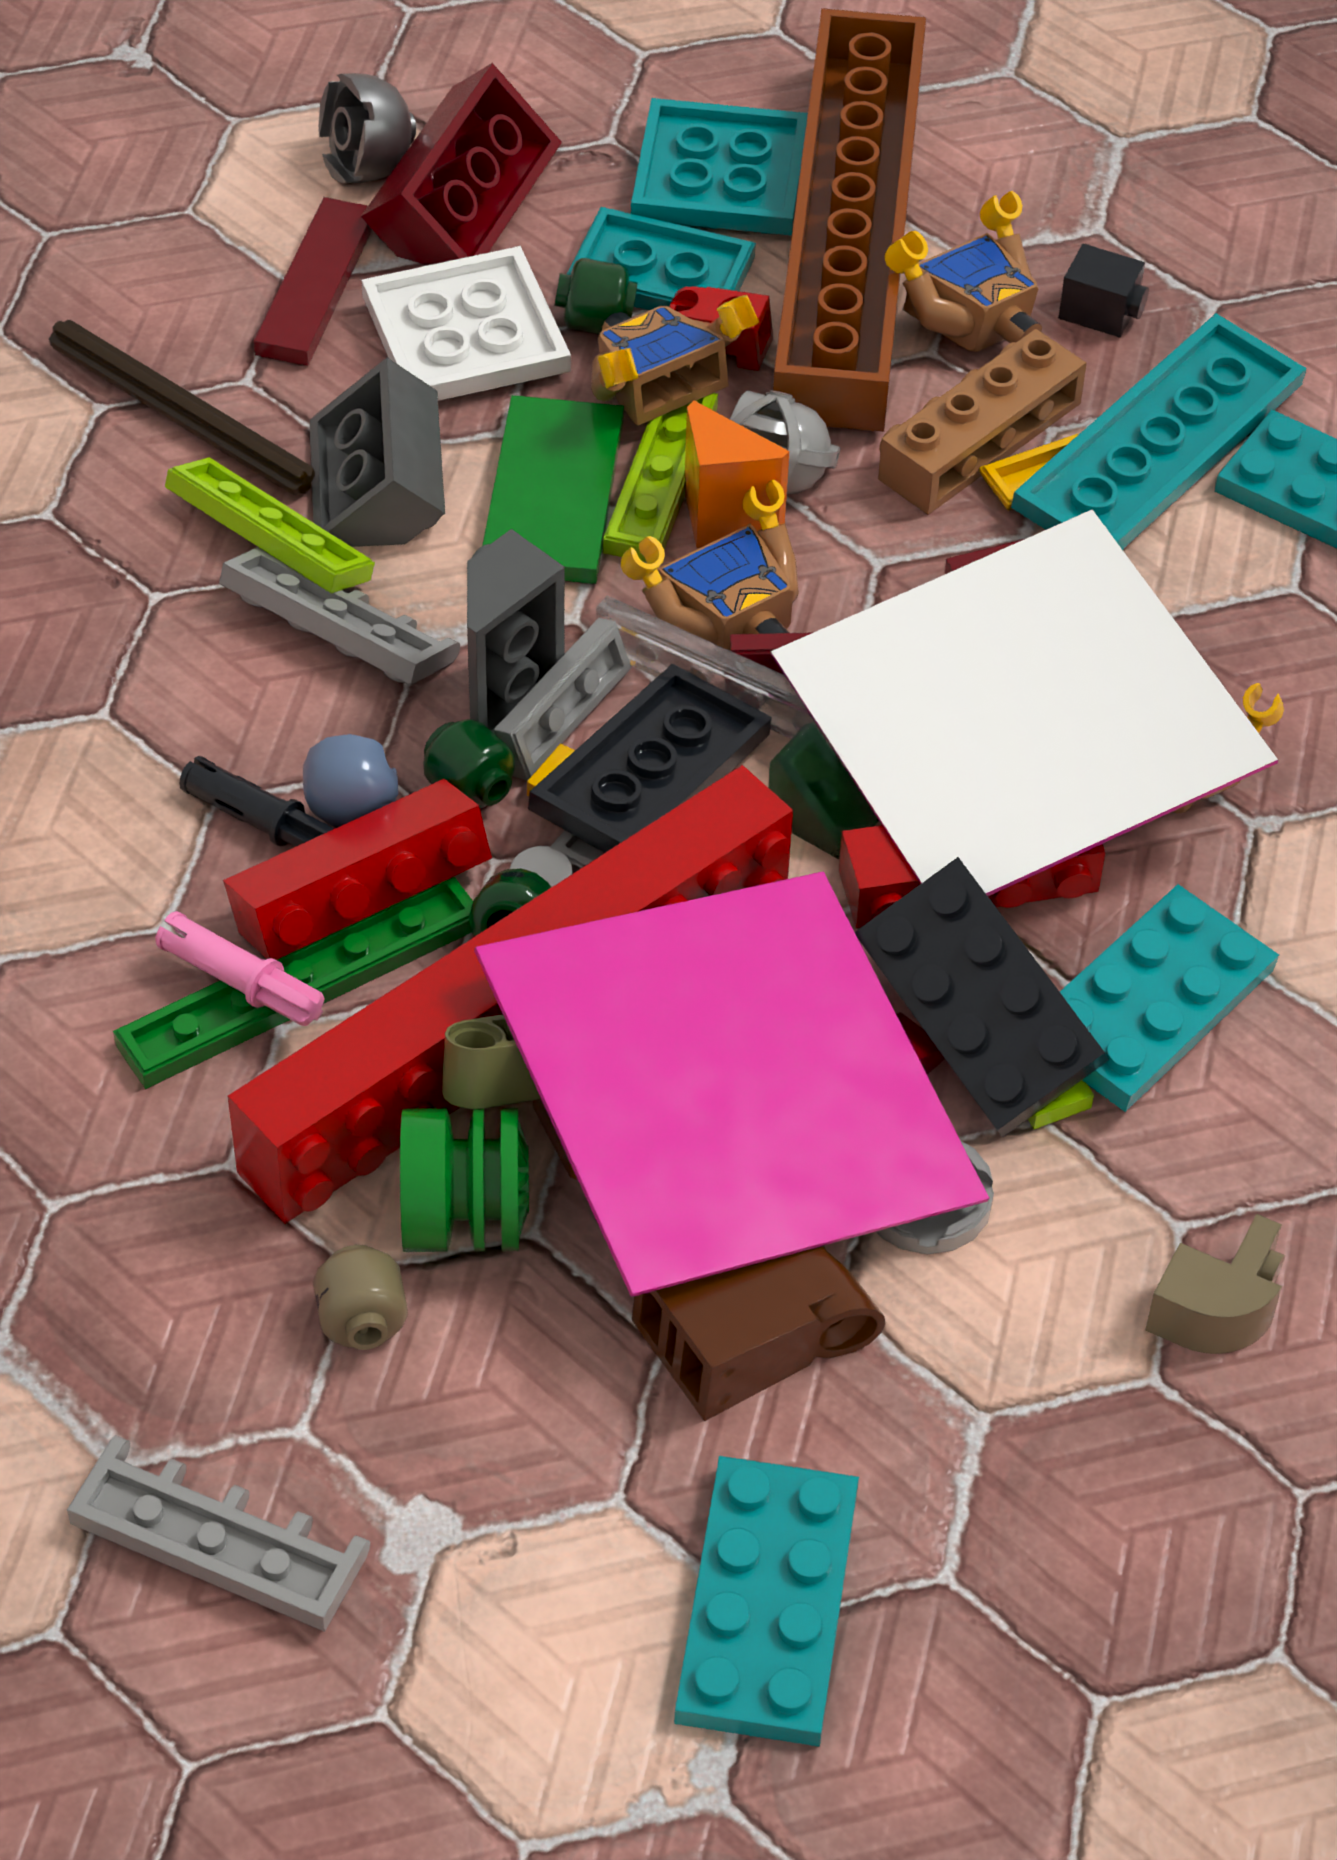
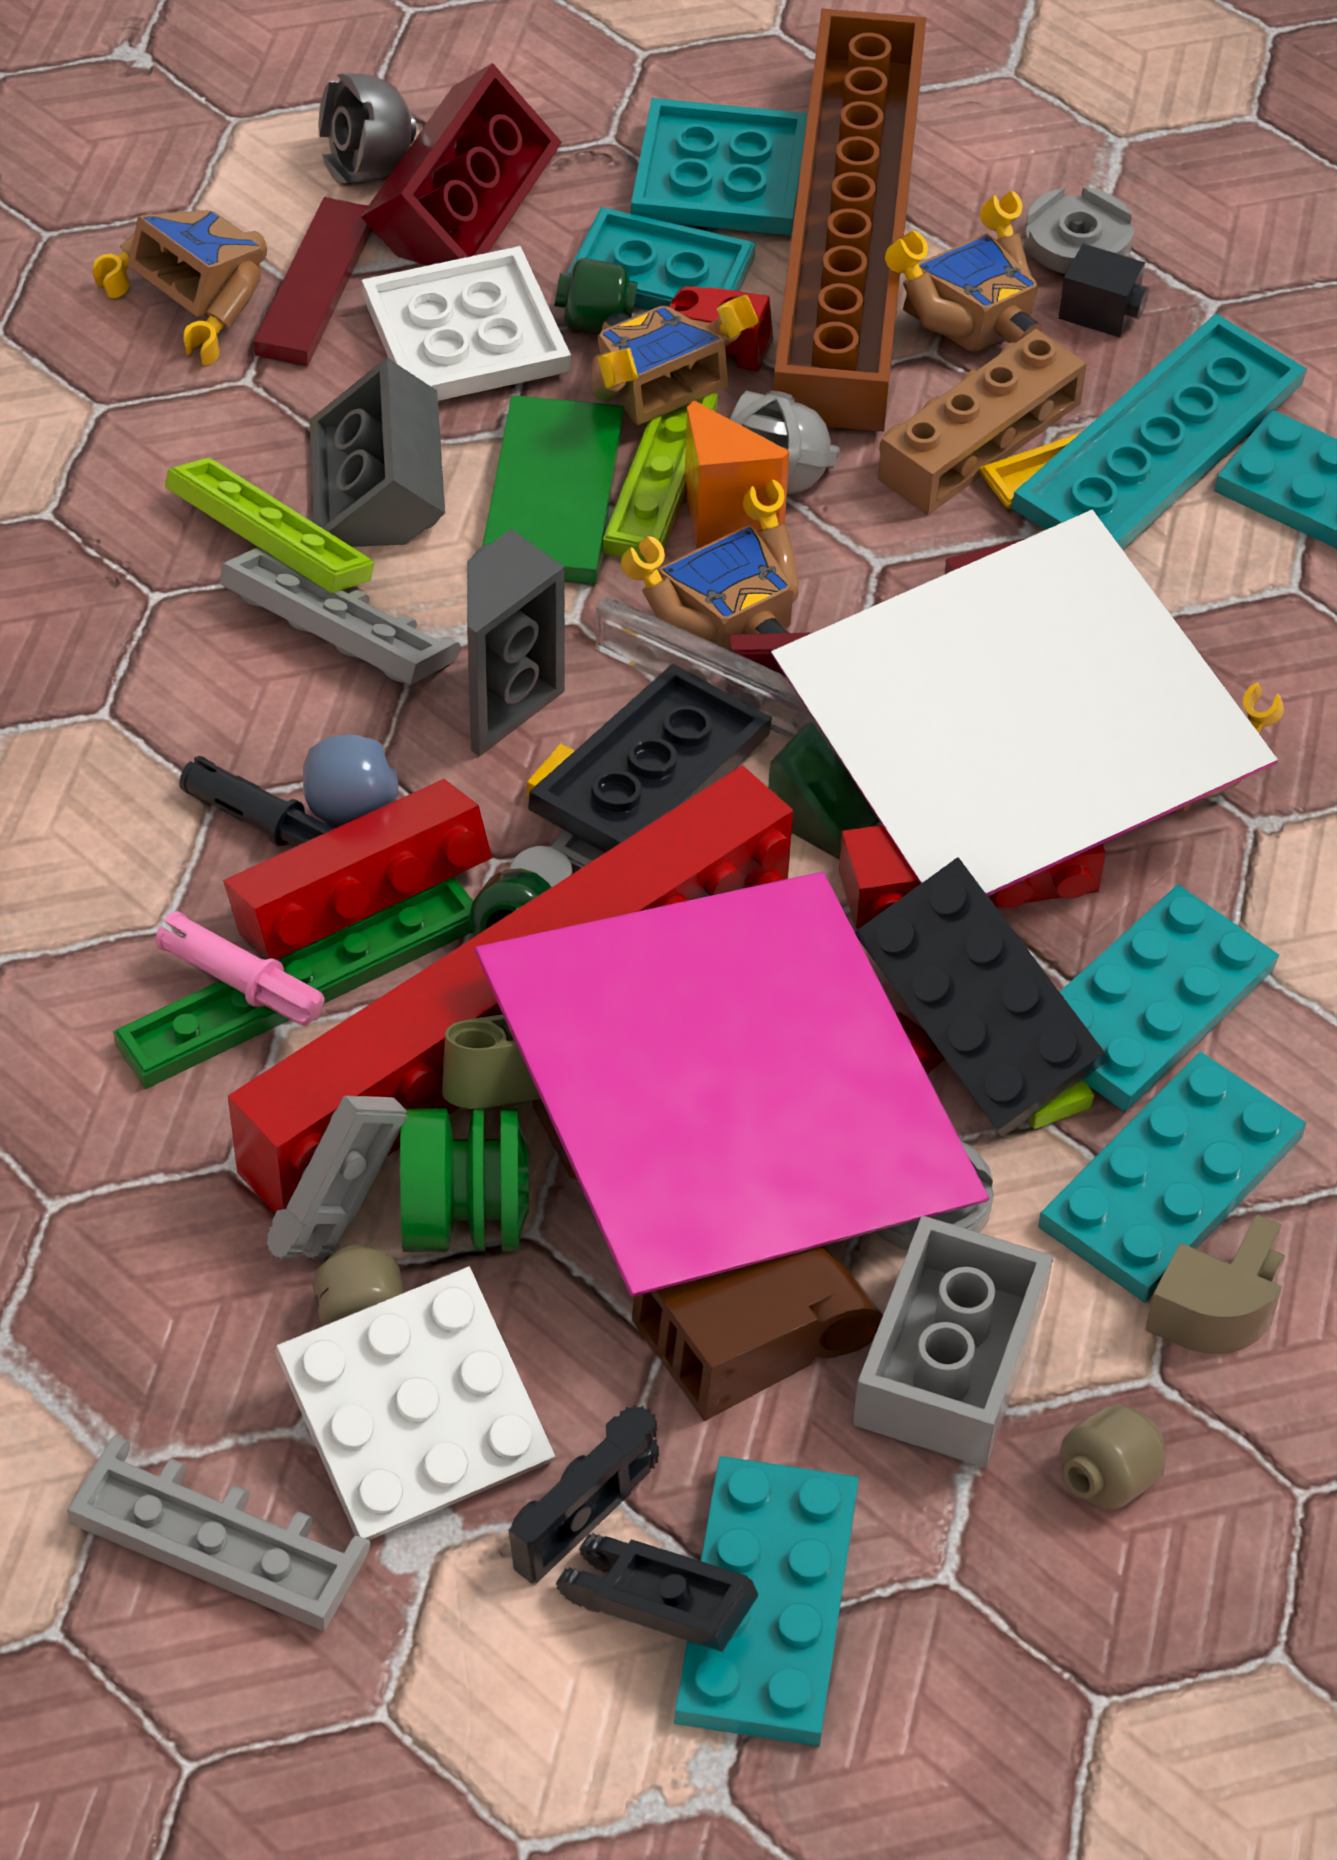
(182, 407): dark brown axle -> none
(196, 262): none -> medium nougat torso
(337, 1177): none -> light grey hinge
(414, 1404): none -> white plate
(470, 760): dark green head -> none
(564, 697): light grey tile -> none
(585, 1494): none -> black hinge
(660, 1590): none -> black hinge
(952, 1341): none -> light grey brick
(1057, 219): none -> light grey plate
(1115, 1455): none -> dark tan head
(1171, 1174): none -> teal plate

